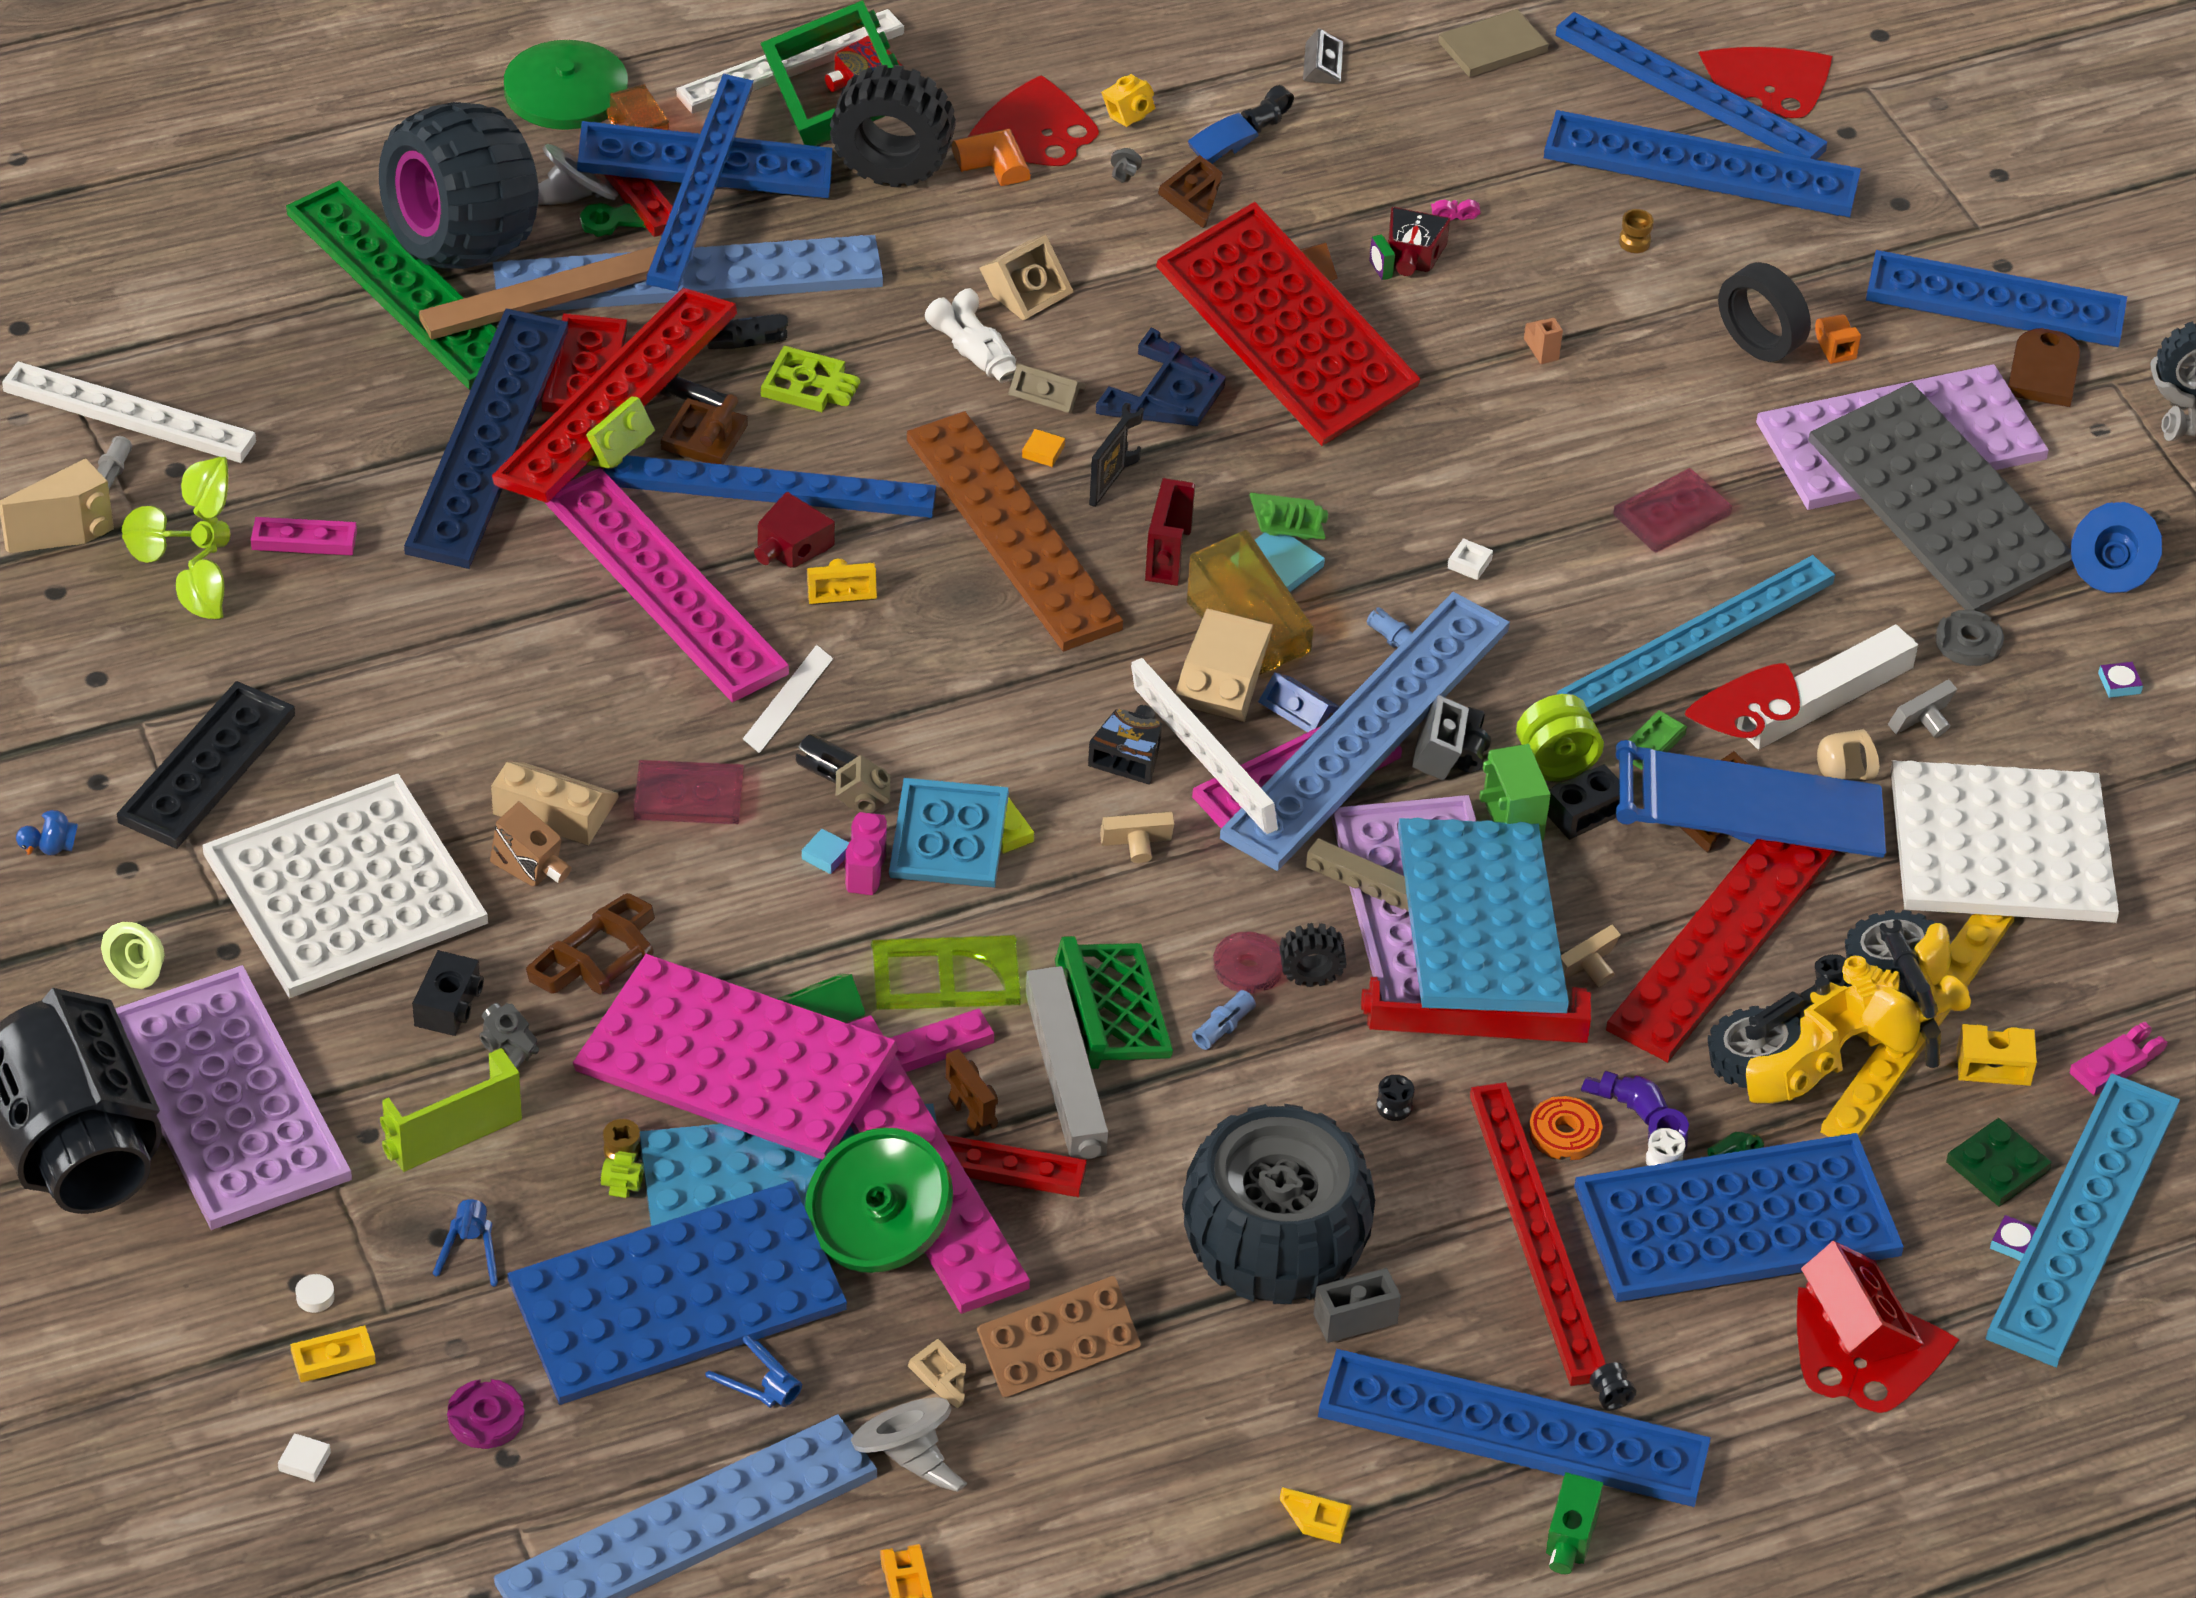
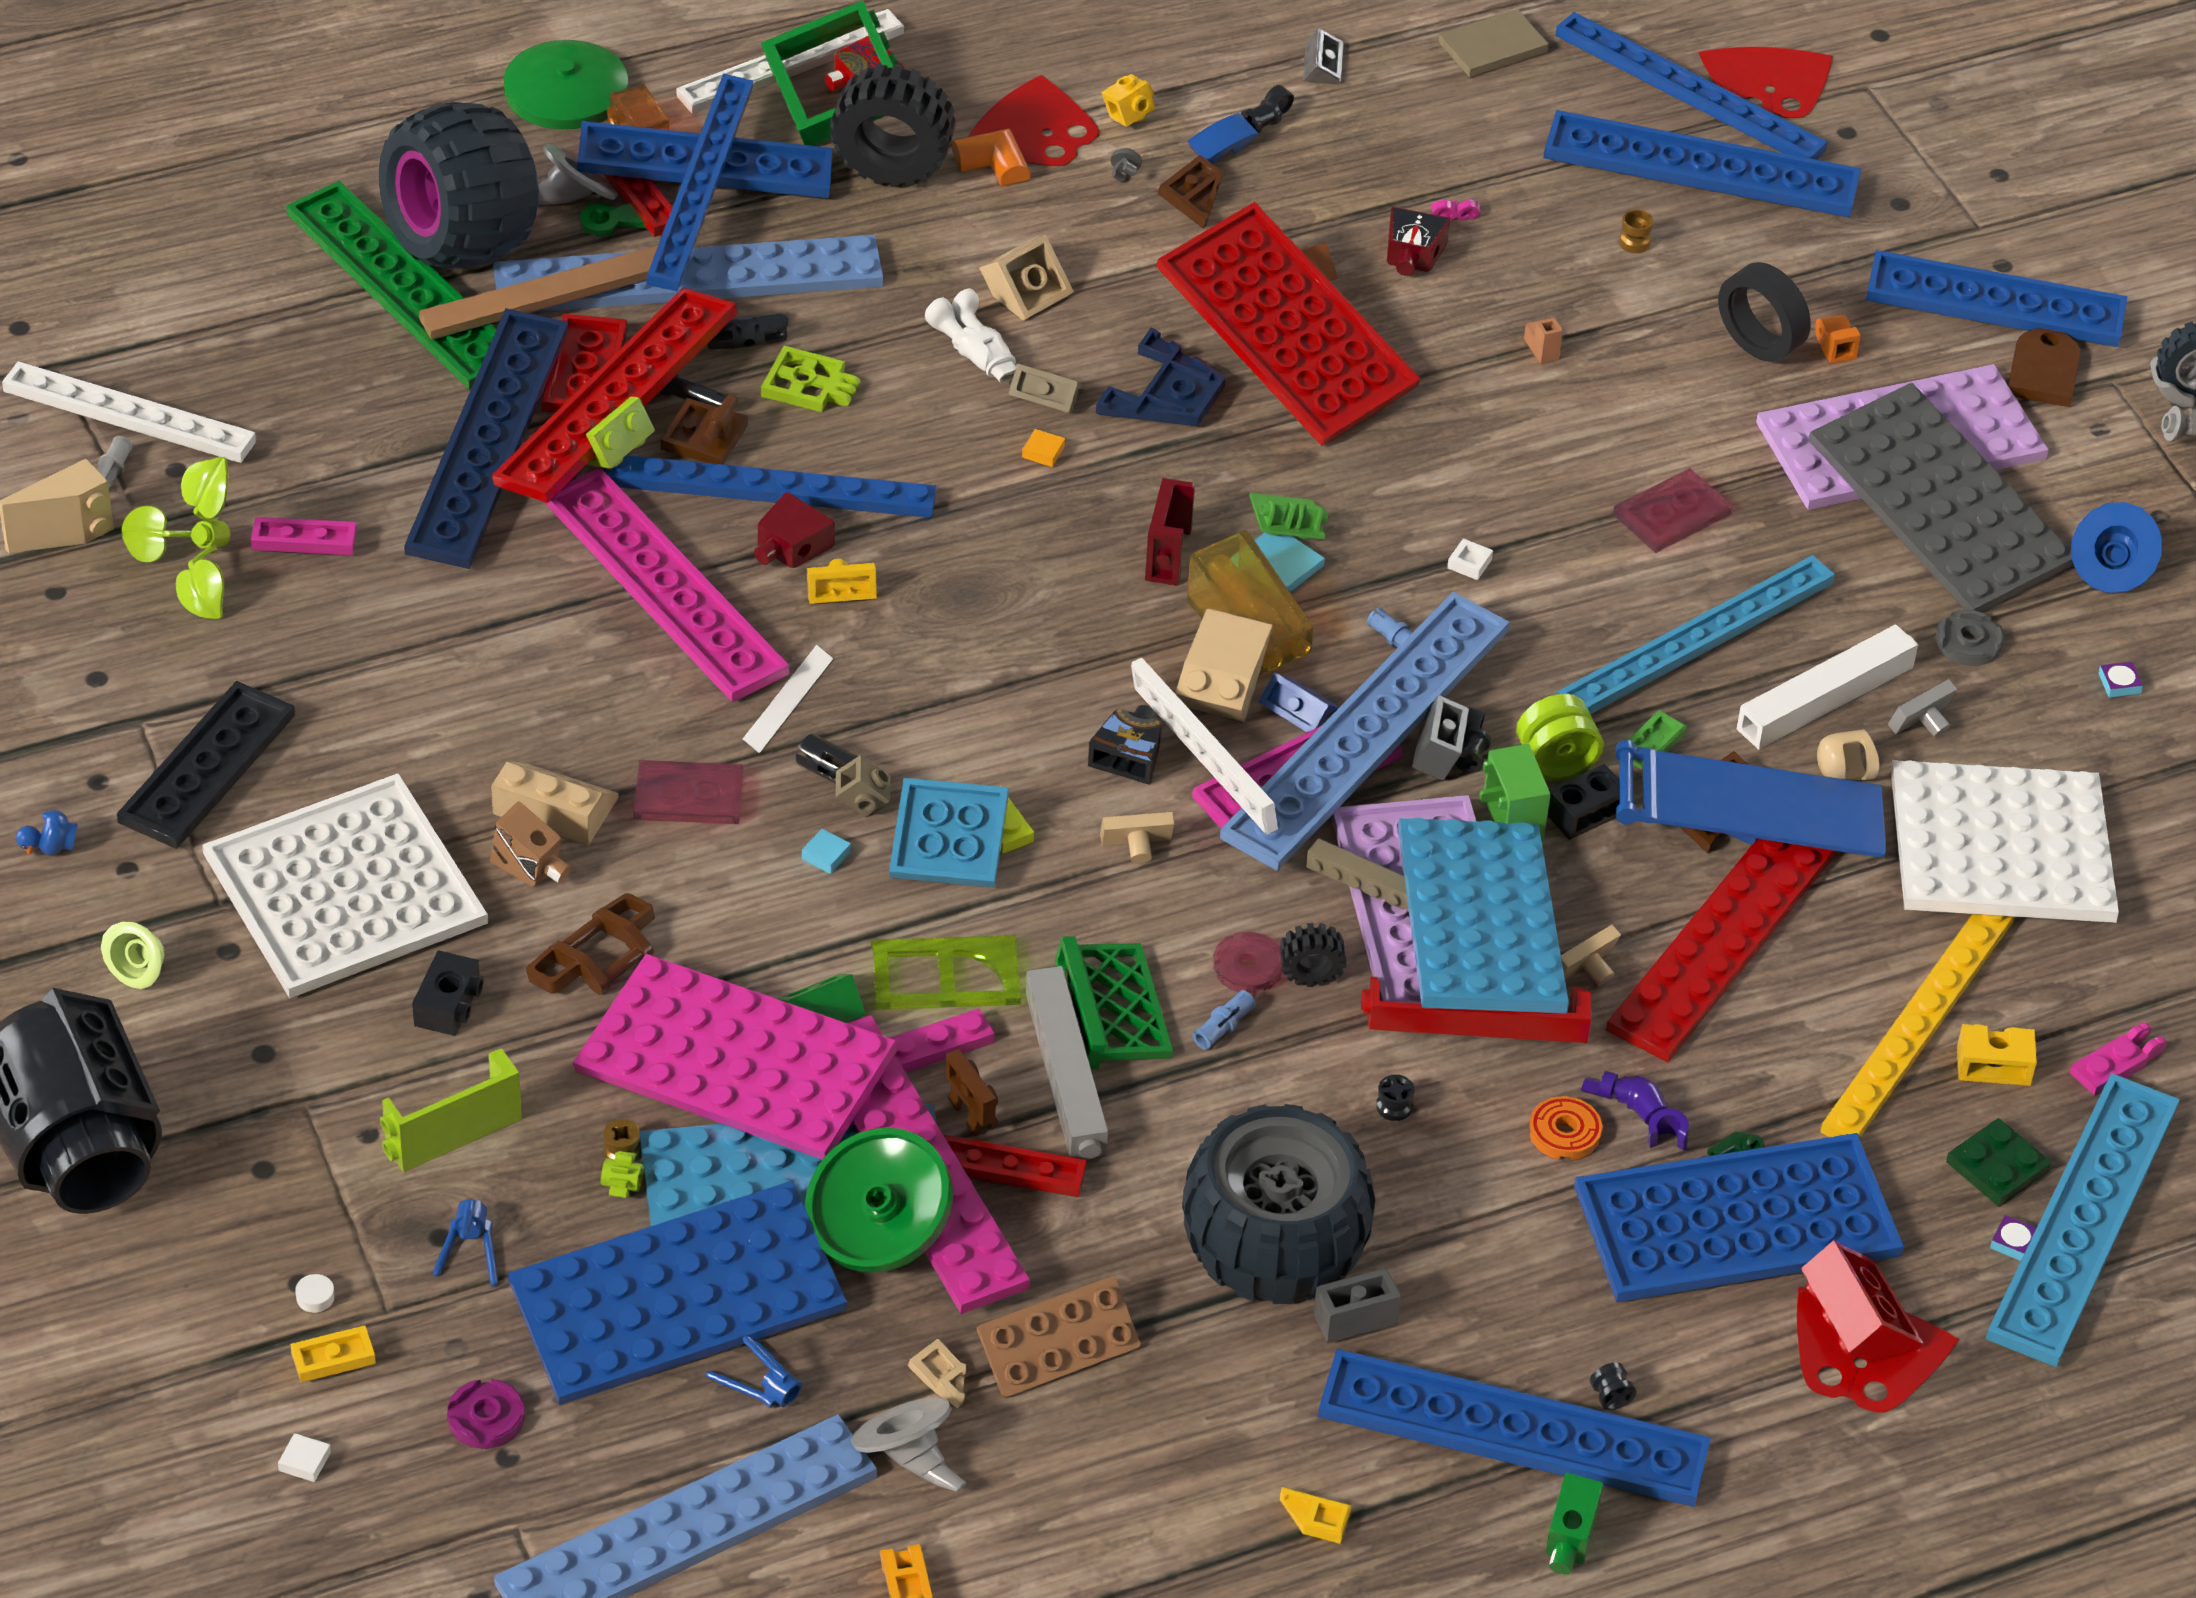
(231, 1098): lavender plate -> none
(508, 1030): dark grey piece -> none
(866, 853): dark pink brick -> none
(1014, 531): dark orange plate -> none
(1114, 455): black flag -> none
(1382, 257): tile -> none
(1537, 1232): red plate -> none
(1665, 1141): white wheel -> none
(1730, 701): red piece -> none
(1875, 993): piece -> none

